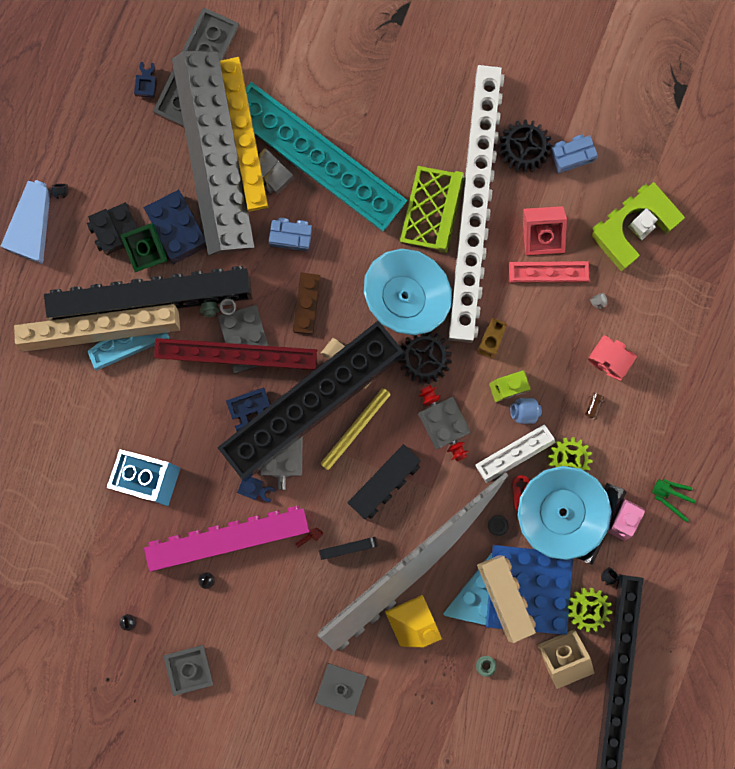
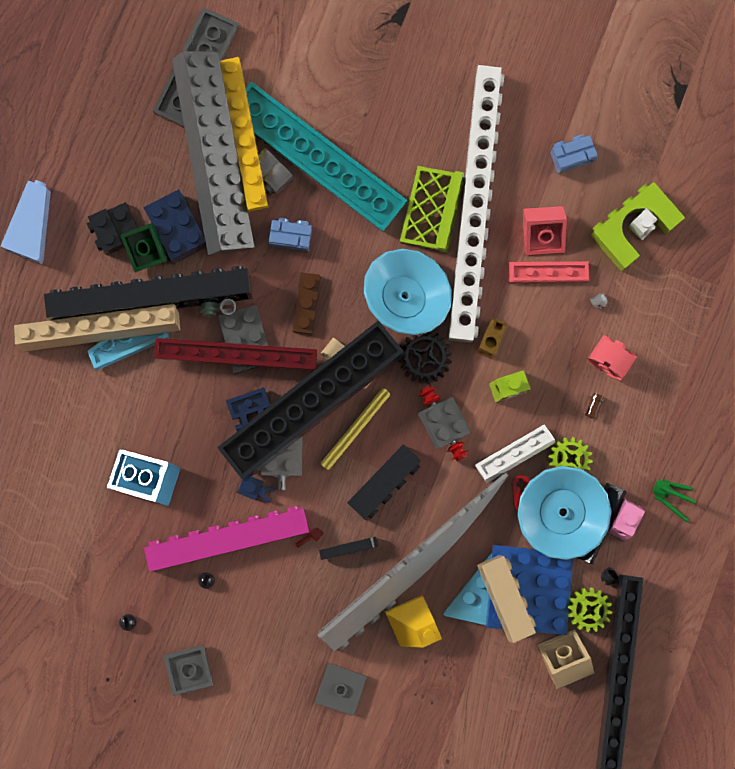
(60, 189): black hinge -> none
(145, 84): dark blue plate -> none
(488, 672): sand green plate -> none
(498, 525): black tile -> none
(525, 410): medium blue head -> none
(542, 151): black gear -> none

